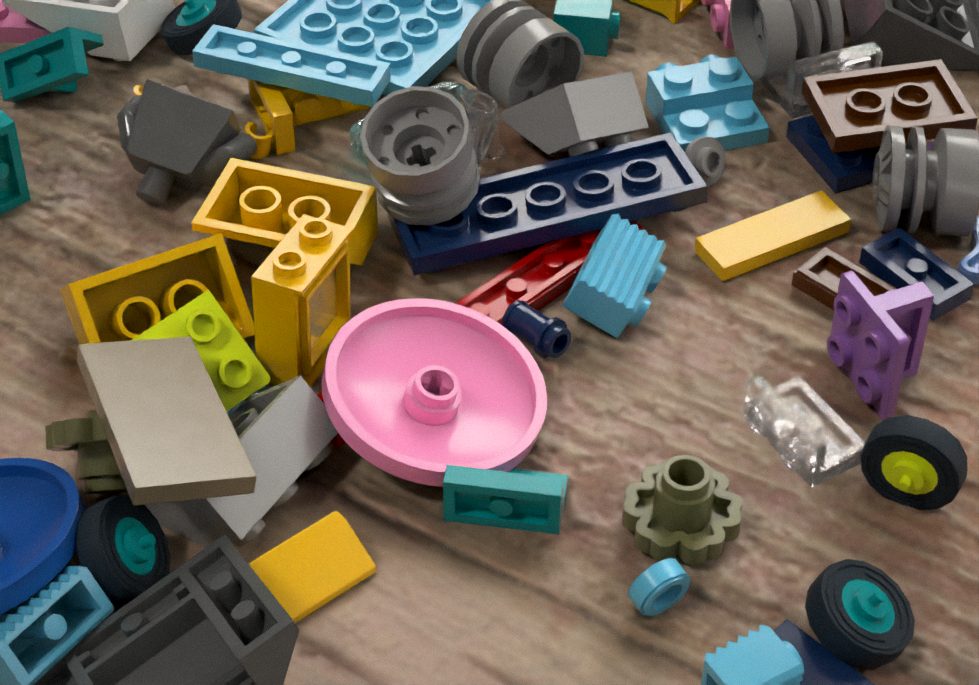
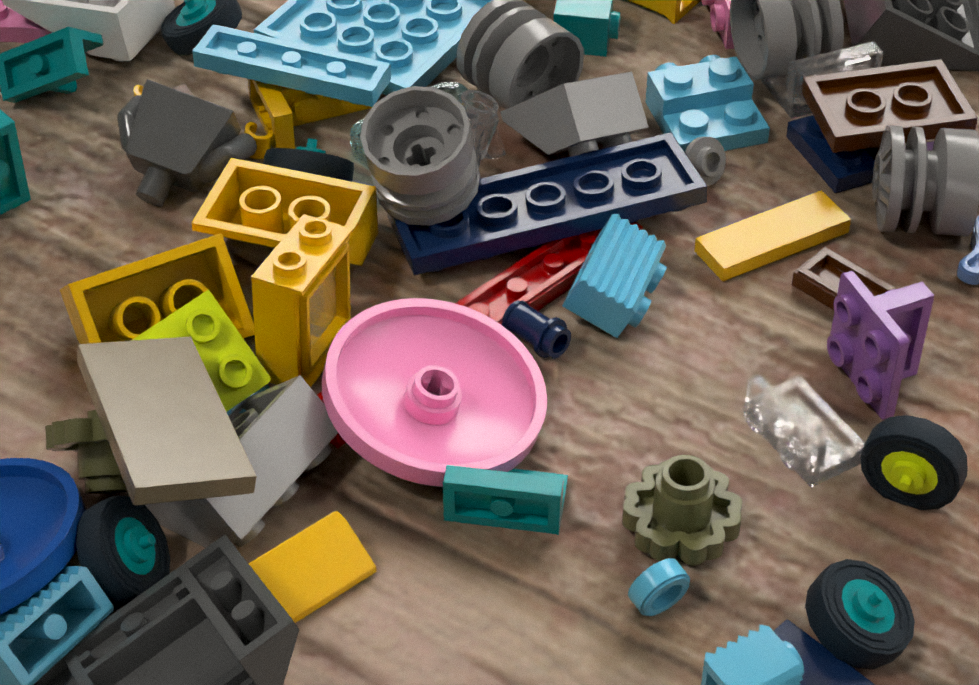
(310, 160): none -> black wheel
(905, 261): dark blue plate -> none

